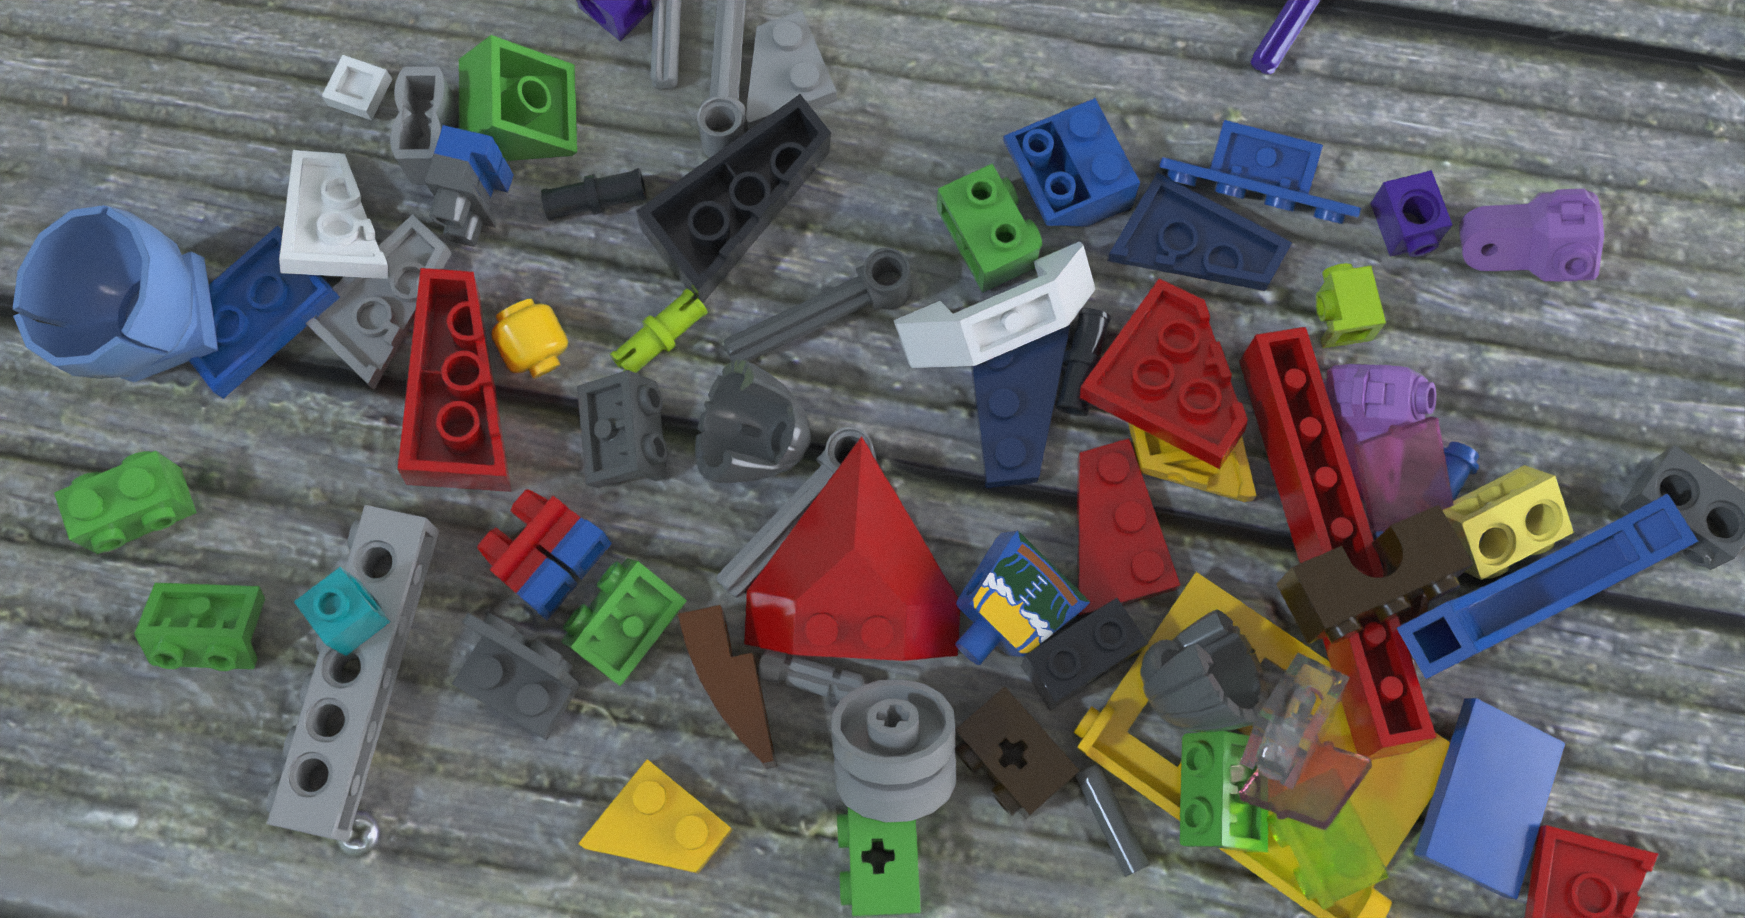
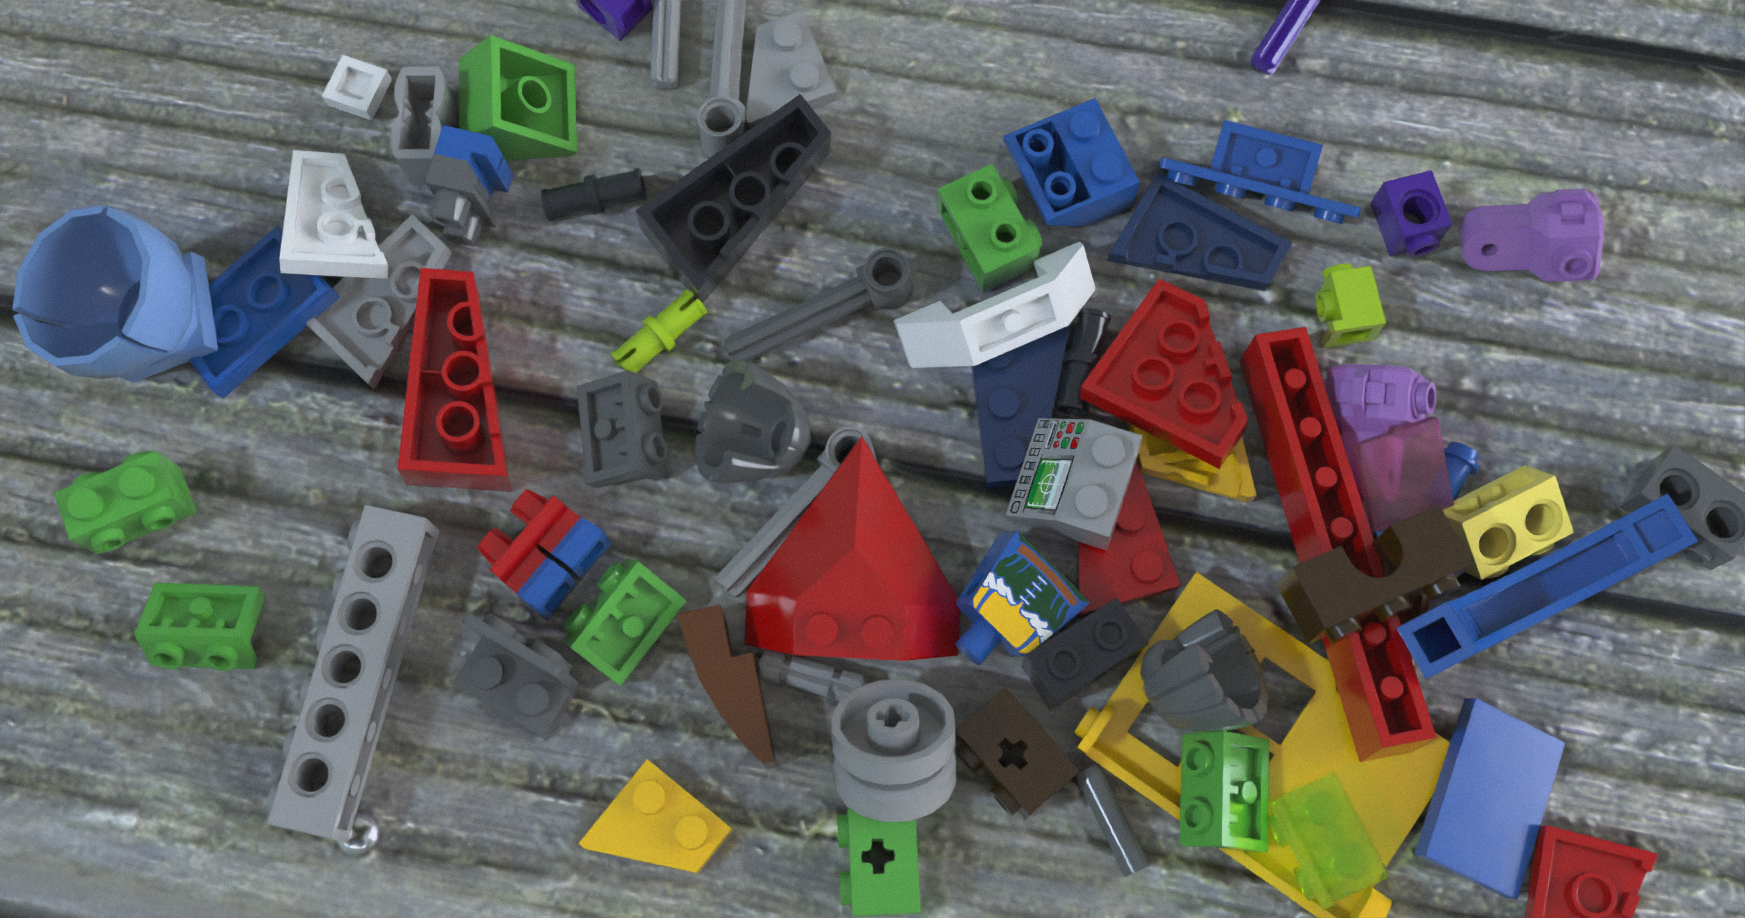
(342, 611): teal brick -> none
(529, 338): yellow head -> none
(1075, 479): none -> light grey slope
(1285, 728): clear brick -> none
(1320, 791): piece -> none

